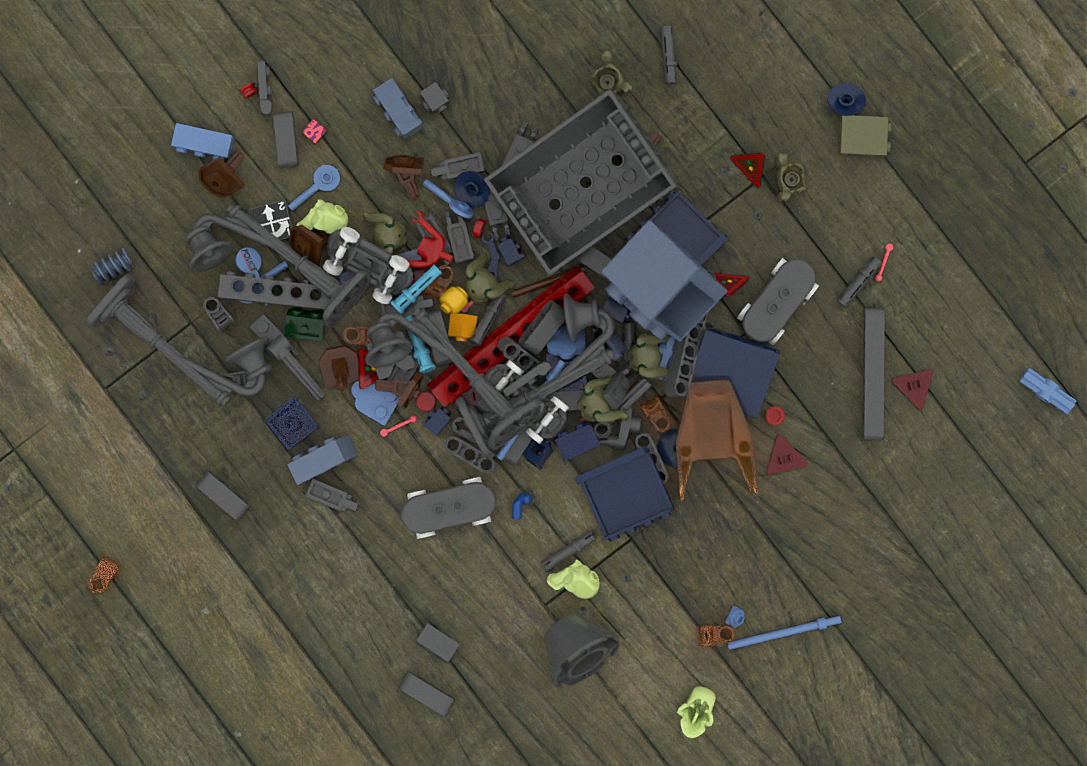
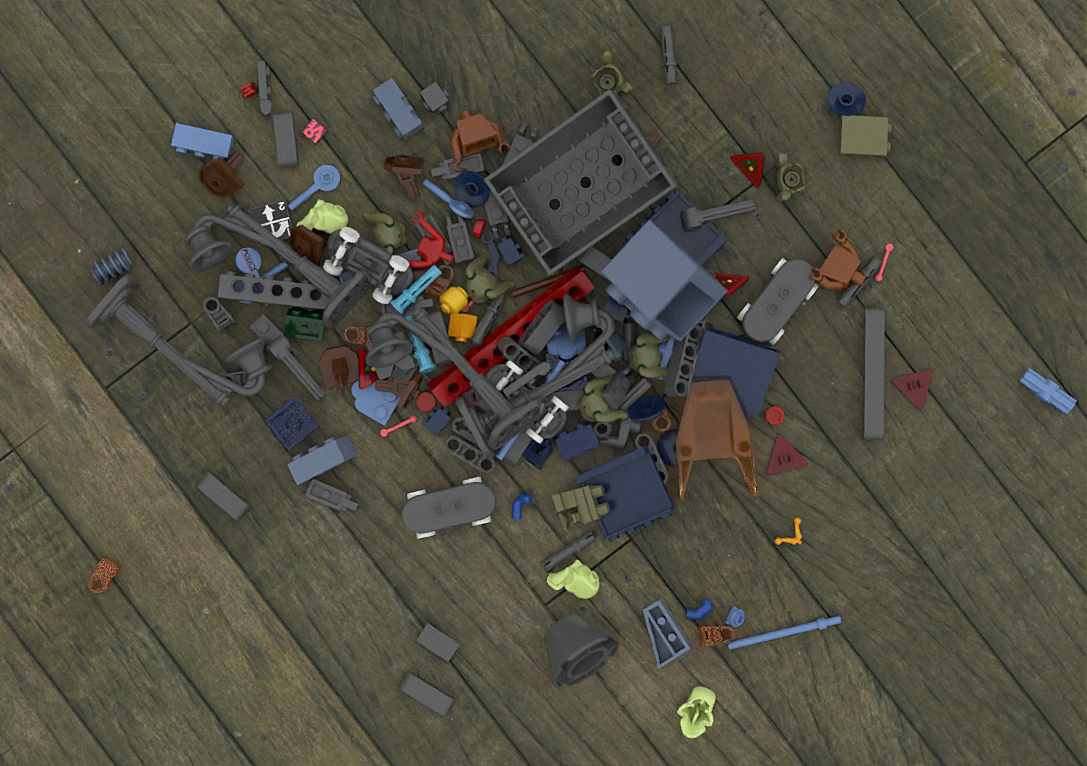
(475, 135): none -> dark orange torso
(586, 502): none -> olive hips
(646, 408): none -> dark blue dish
(665, 633): none -> sand blue wedge
(694, 217): none -> dark grey axle
(705, 608): none -> blue arm
(796, 539): none -> light orange piece
(840, 266): none -> dark orange torso

